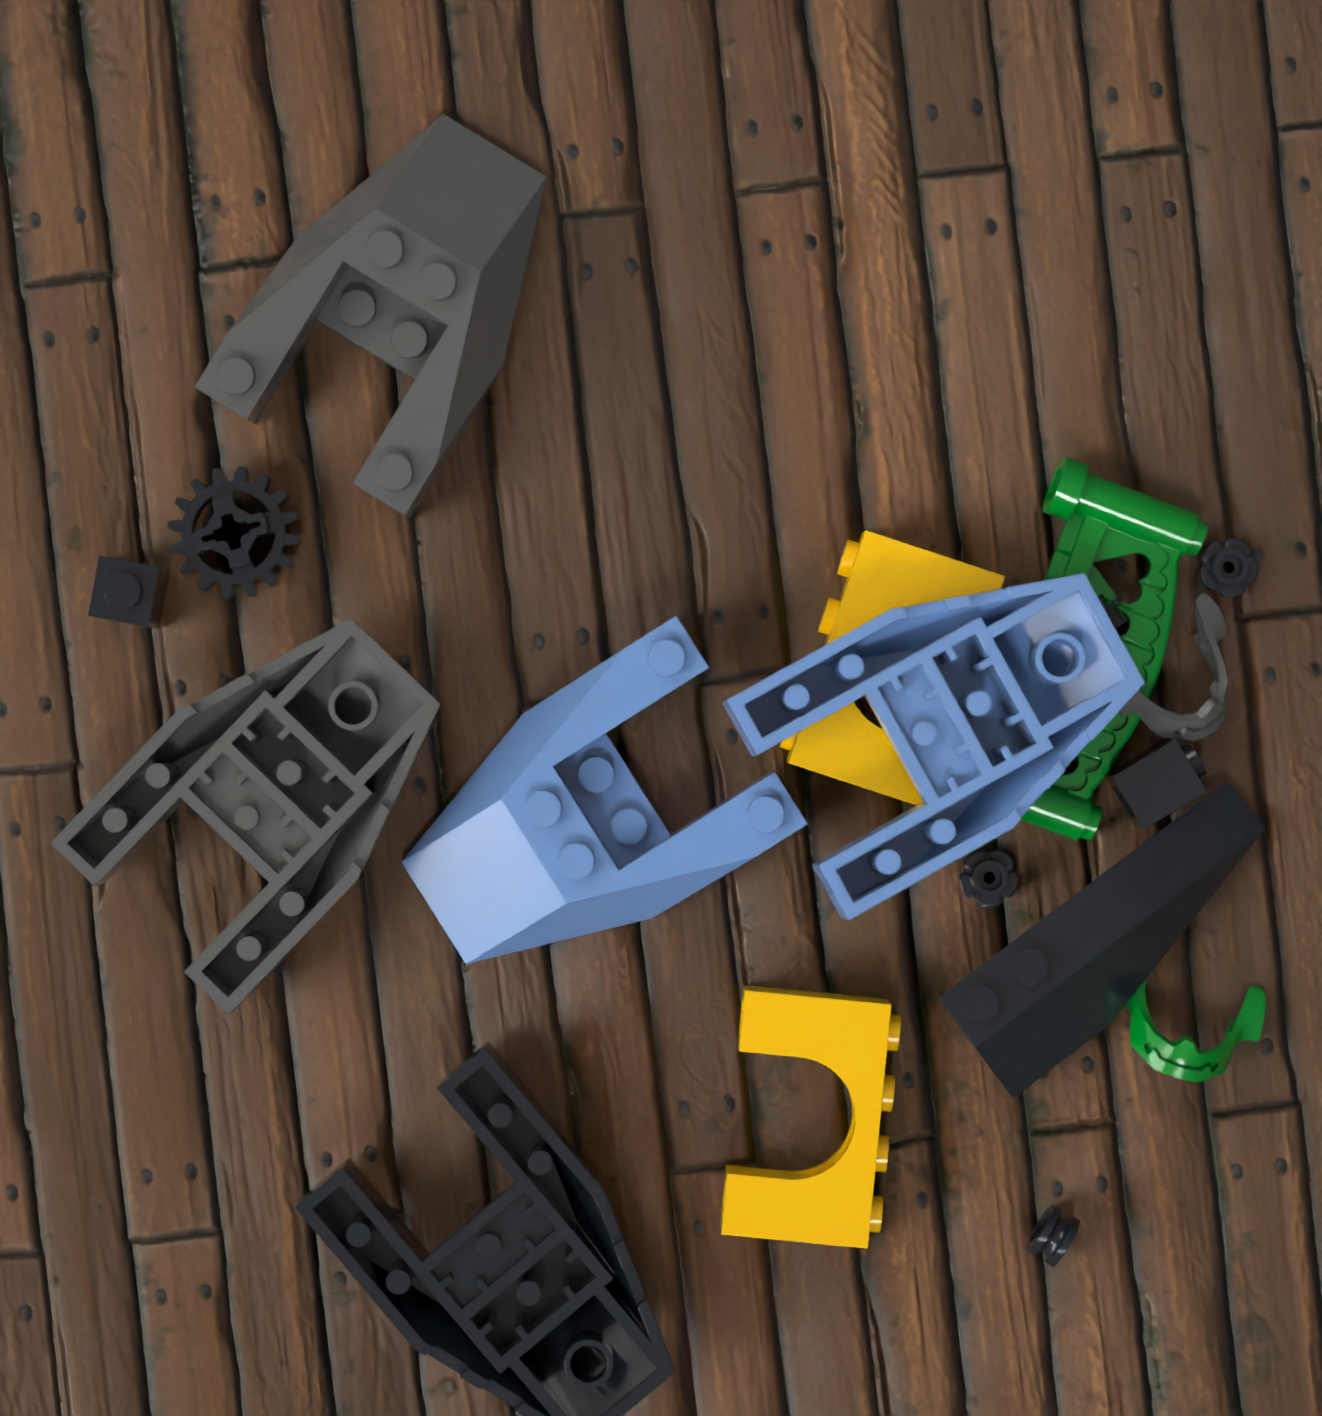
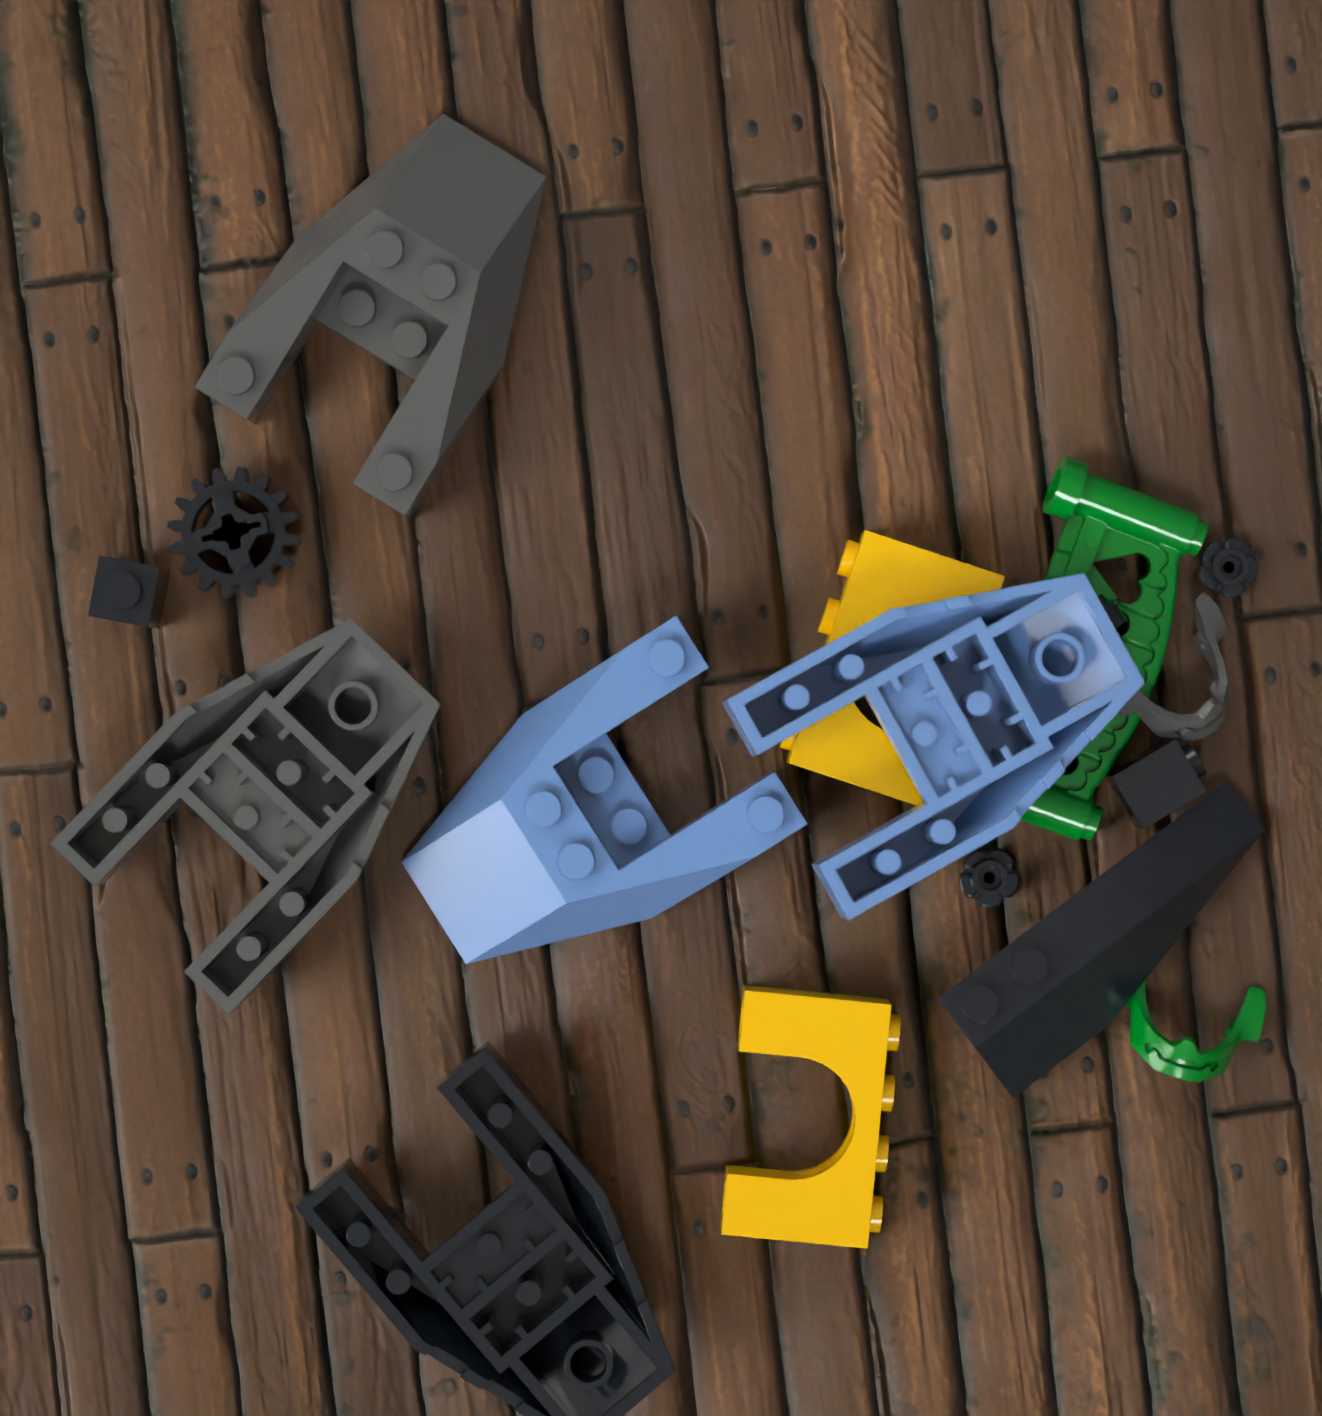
(1052, 1235): black bush -> none

